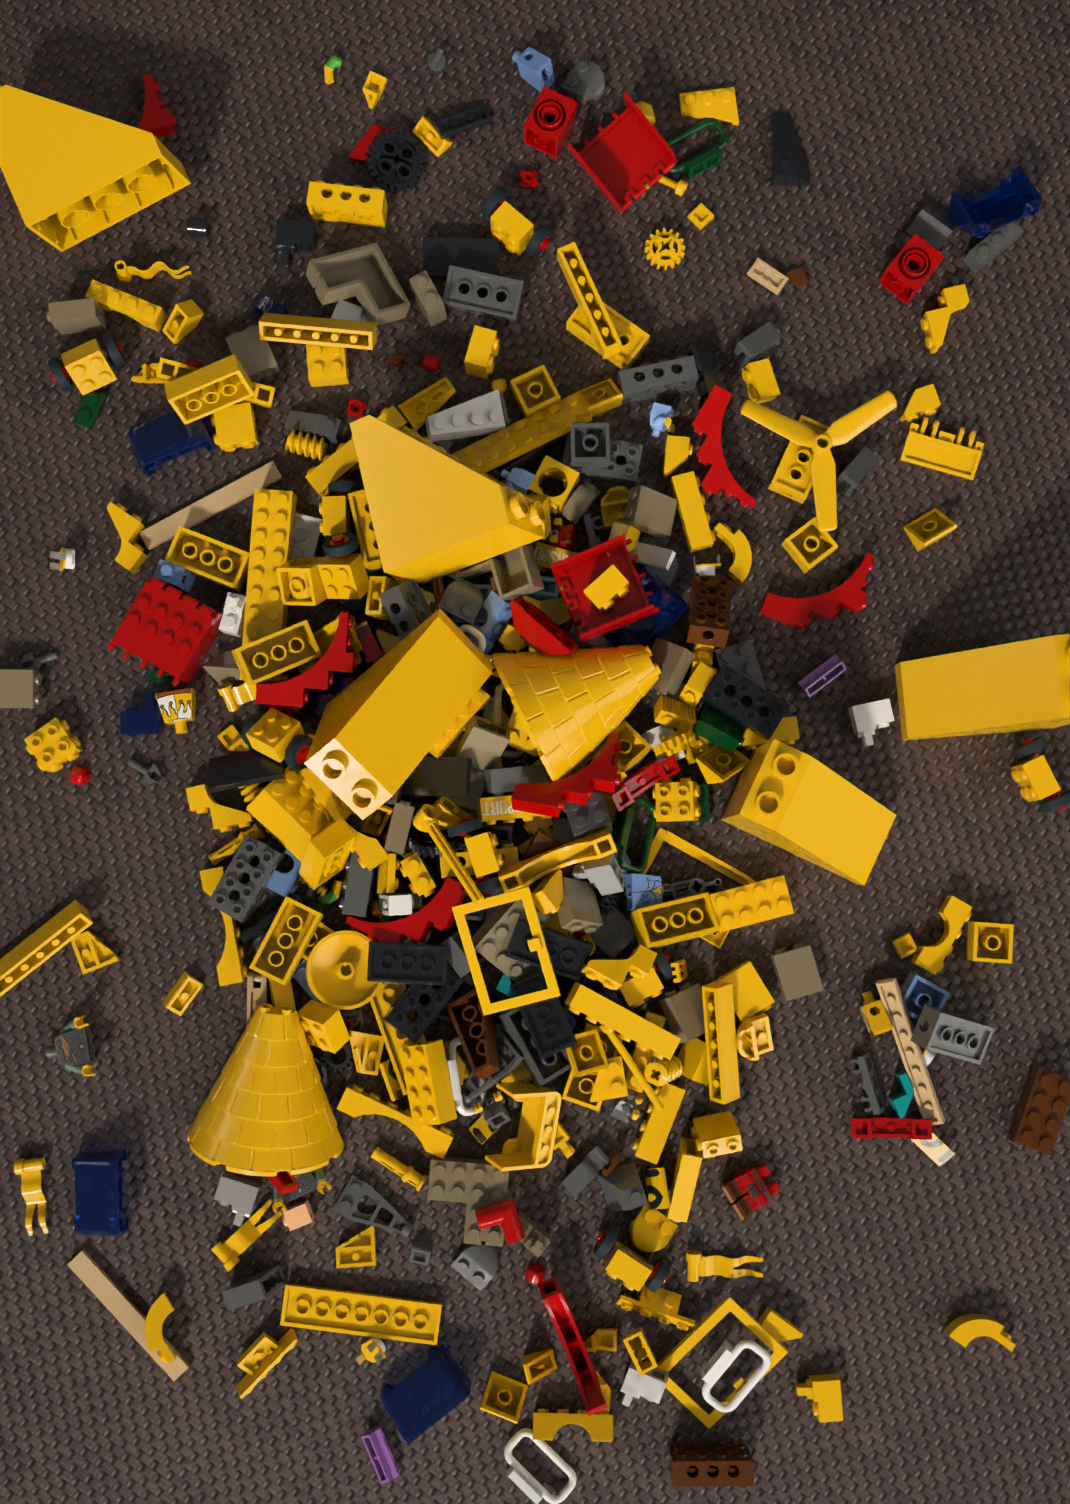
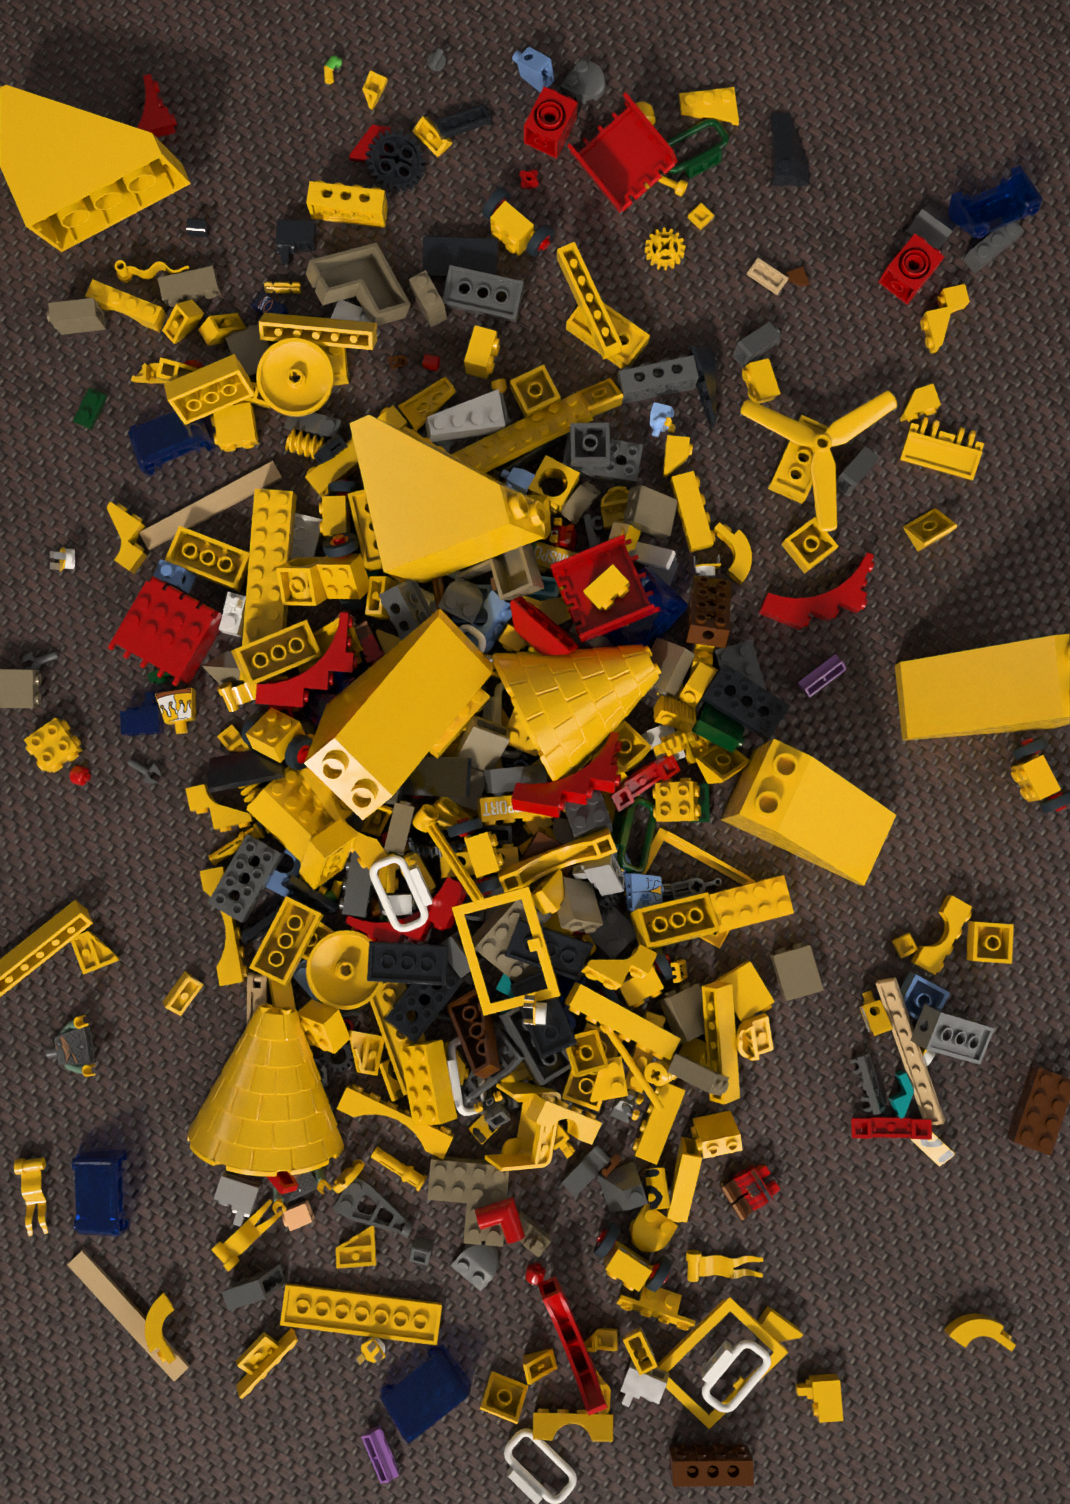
(88, 365): yellow brick -> none
(189, 286): none -> dark tan brick
(219, 327): none -> yellow slope
(282, 287): none -> yellow axle
(289, 360): none -> yellow dish
(306, 892): none -> black tile
(330, 449): none -> black hinge
(348, 1176): none -> yellow tile
(353, 403): red plate -> none
(416, 884): none -> white bar
(539, 1010): none -> piece
(548, 1112): none -> yellow arch
(698, 1075): none -> dark tan brick
(718, 476): red arch -> none
(786, 732): yellow brick -> none
(869, 715): white hinge -> none

